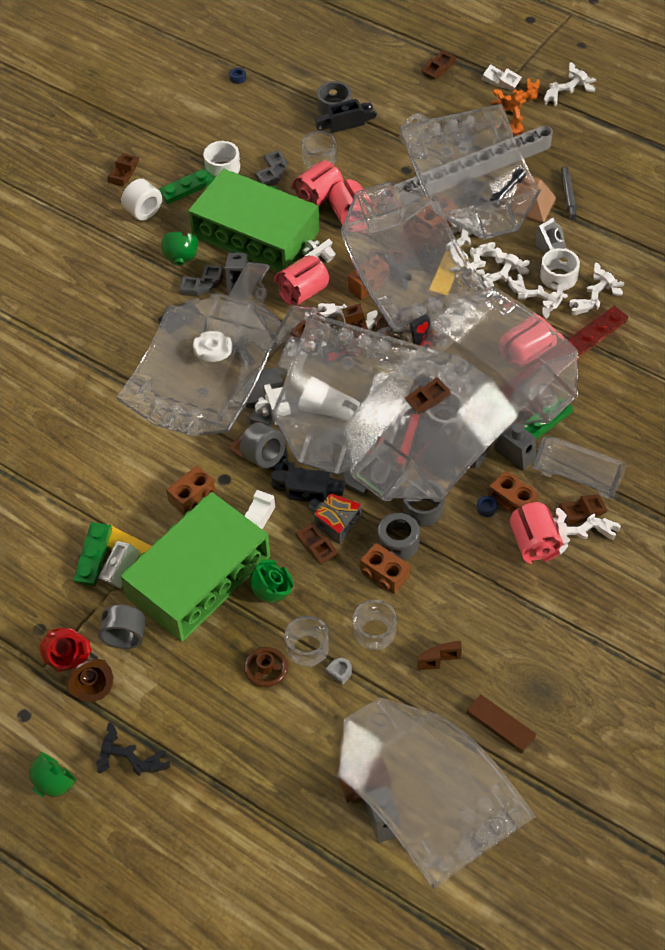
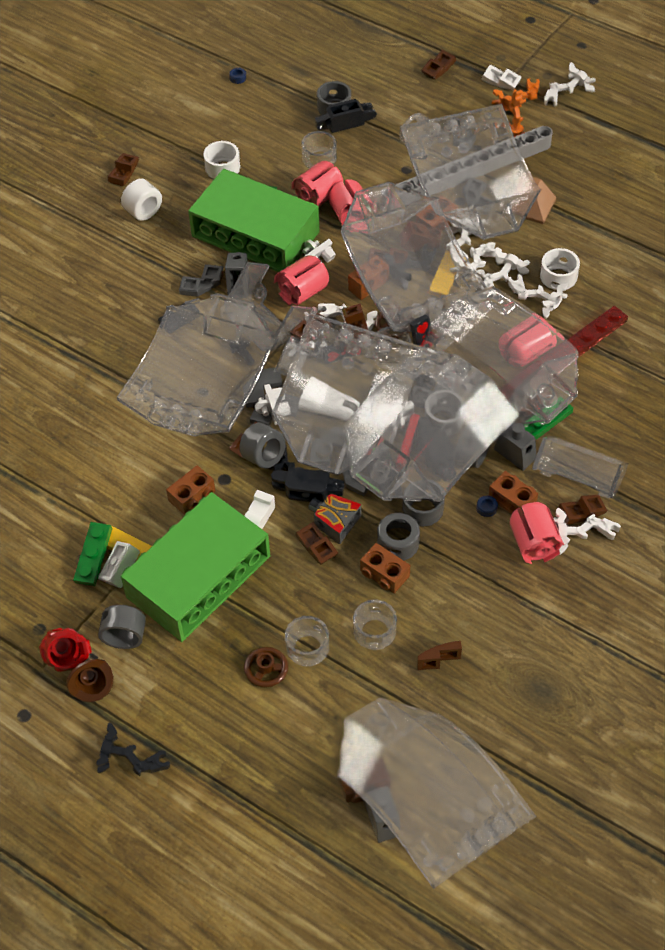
(50, 777): green cylinder -> none
(179, 248): green cylinder -> none
(186, 186): green plate -> none
(212, 346): white tile -> none
(270, 581): green cylinder -> none
(277, 164): dark grey tile -> none
(340, 670): light grey tile -> none
(428, 396): reddish brown slope -> none
(501, 723): reddish brown tile -> none
(517, 177): black bar -> none
(550, 236): light grey slope -> none
(568, 191): dark grey piece -> none
(606, 281): white piece -> none

